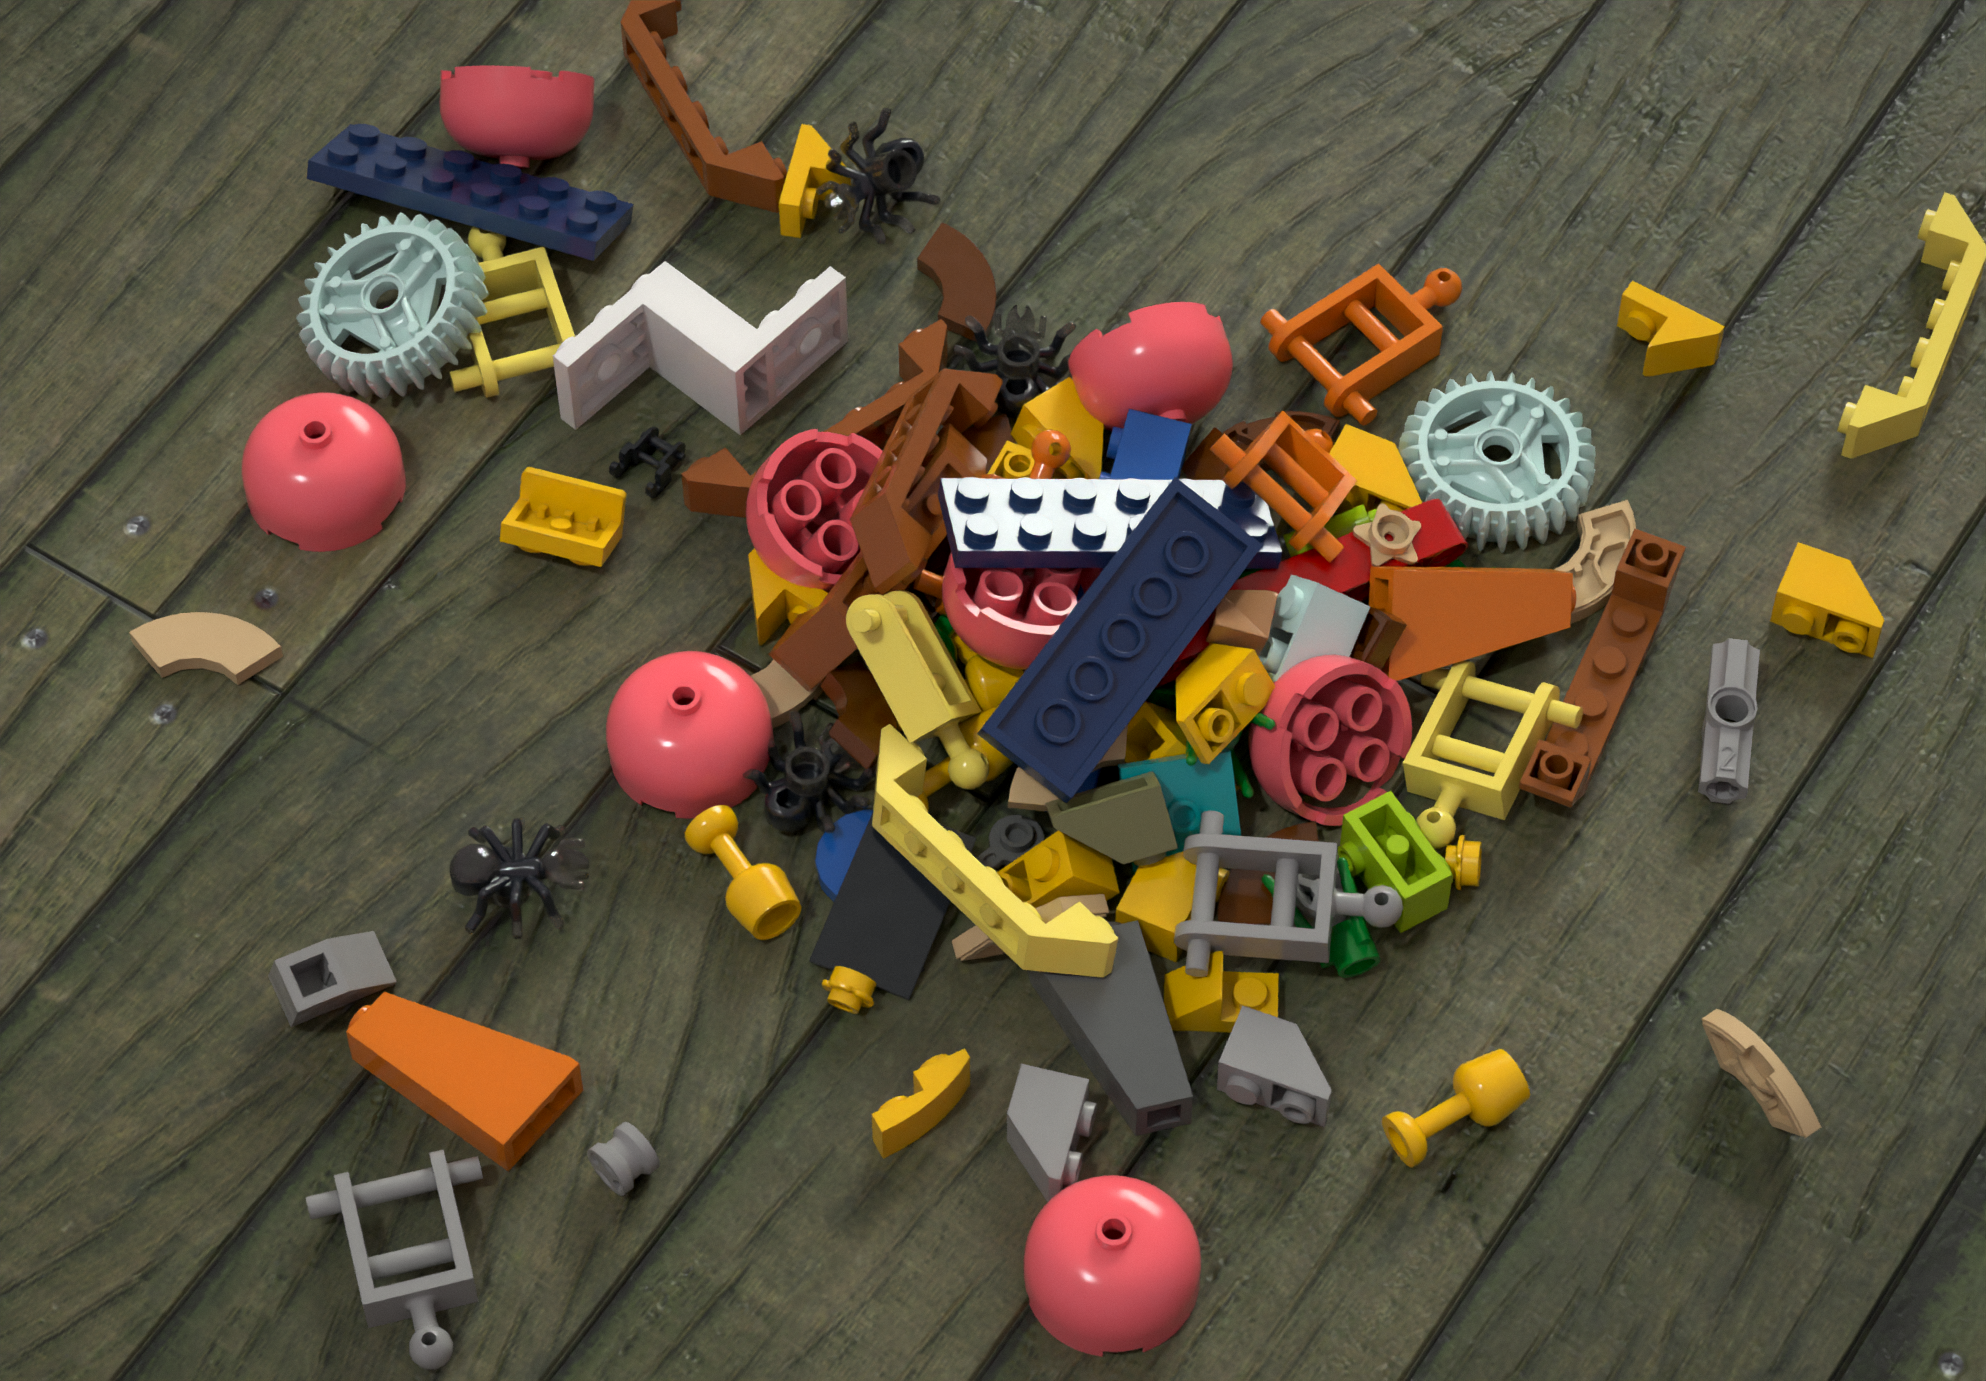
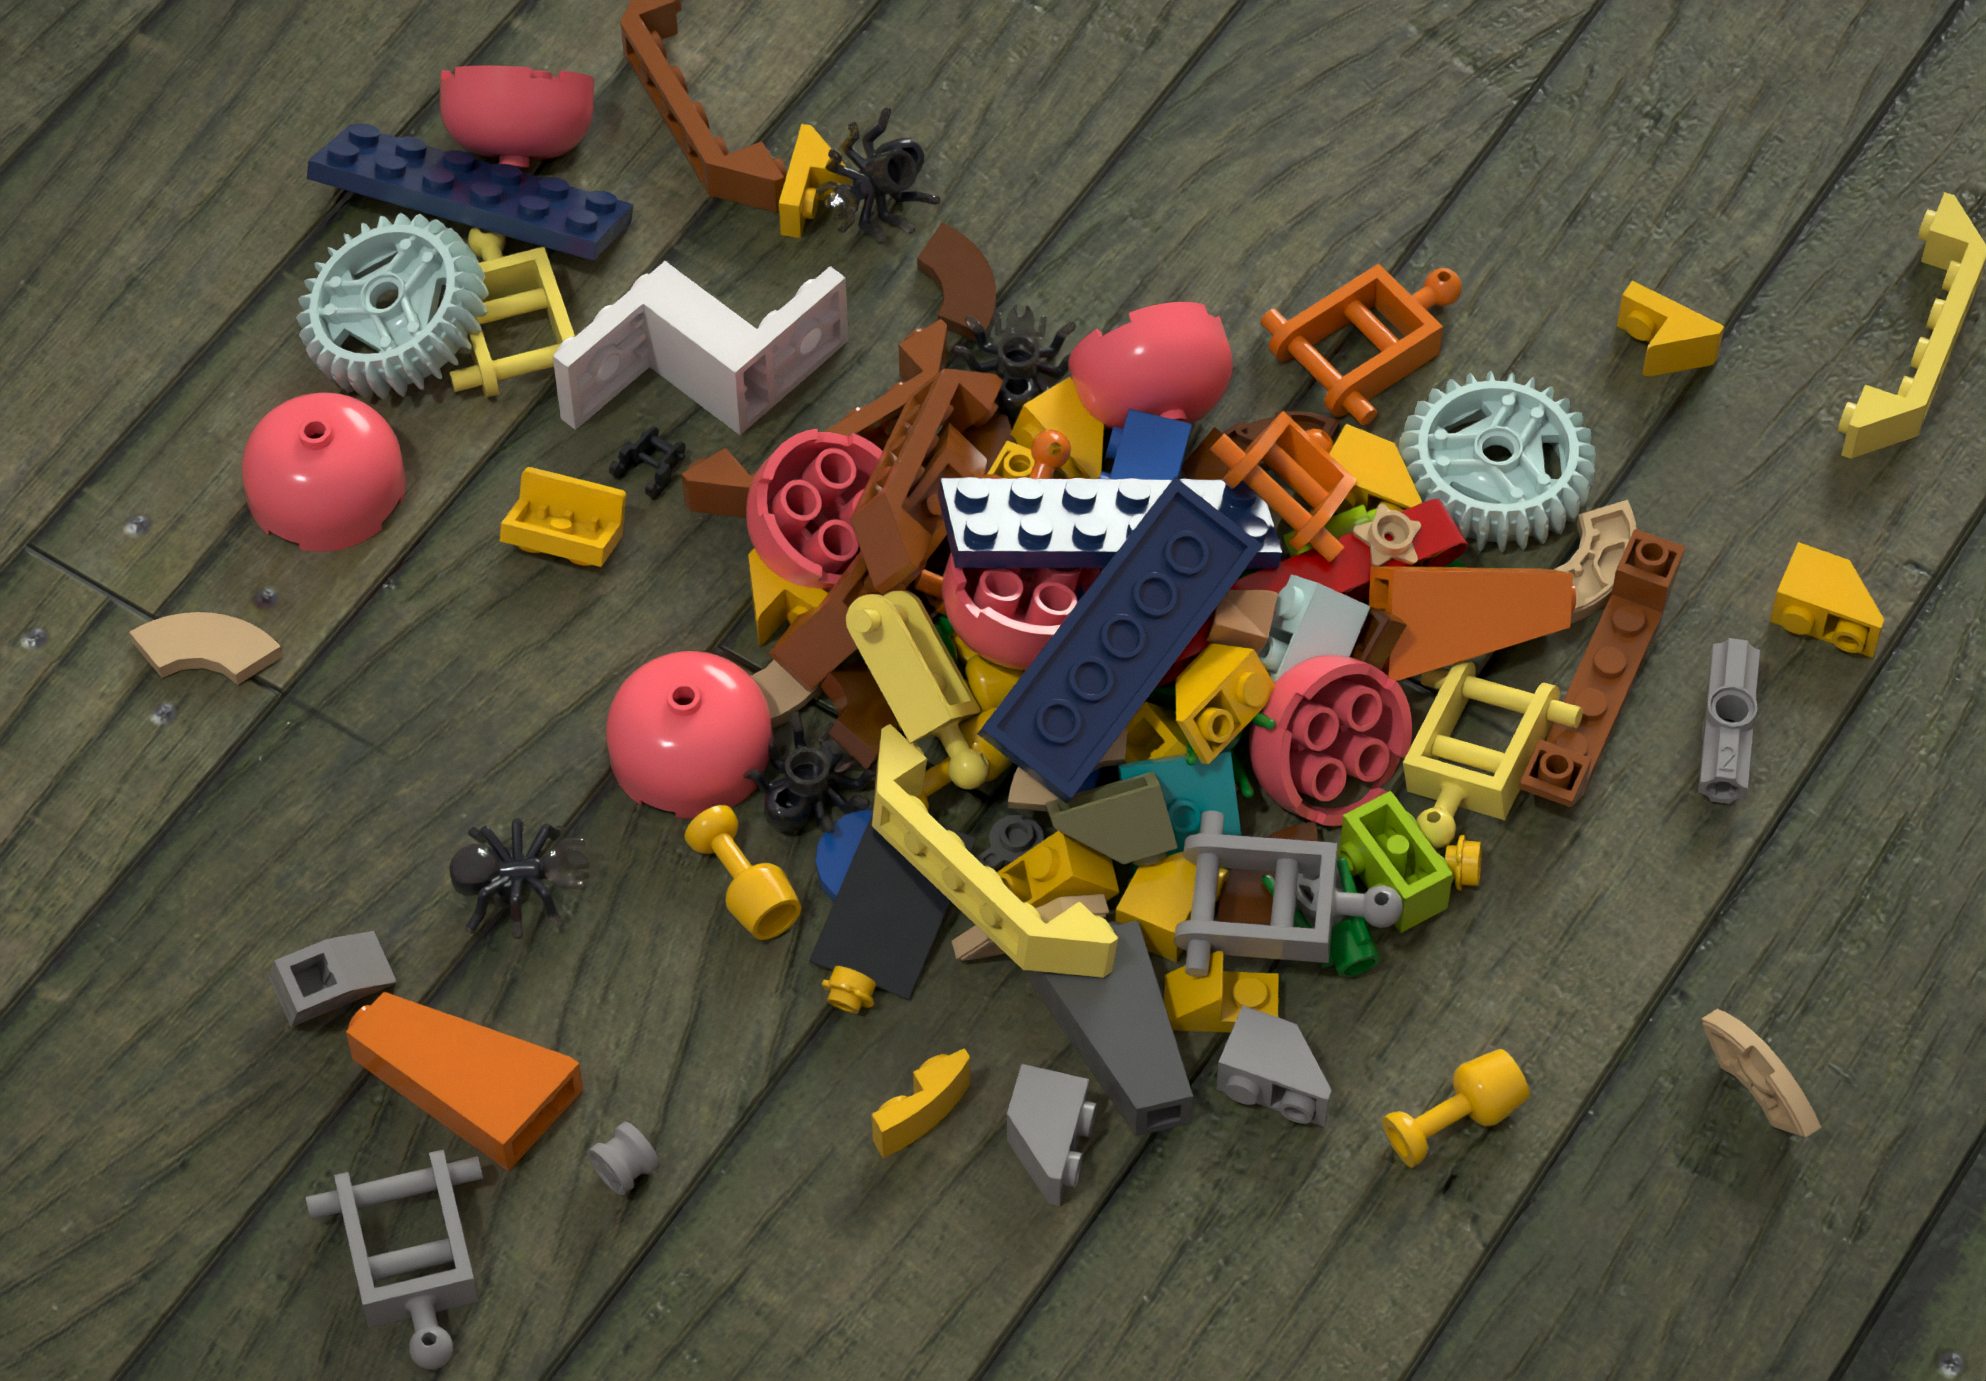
(1112, 1265): coral cylinder -> none

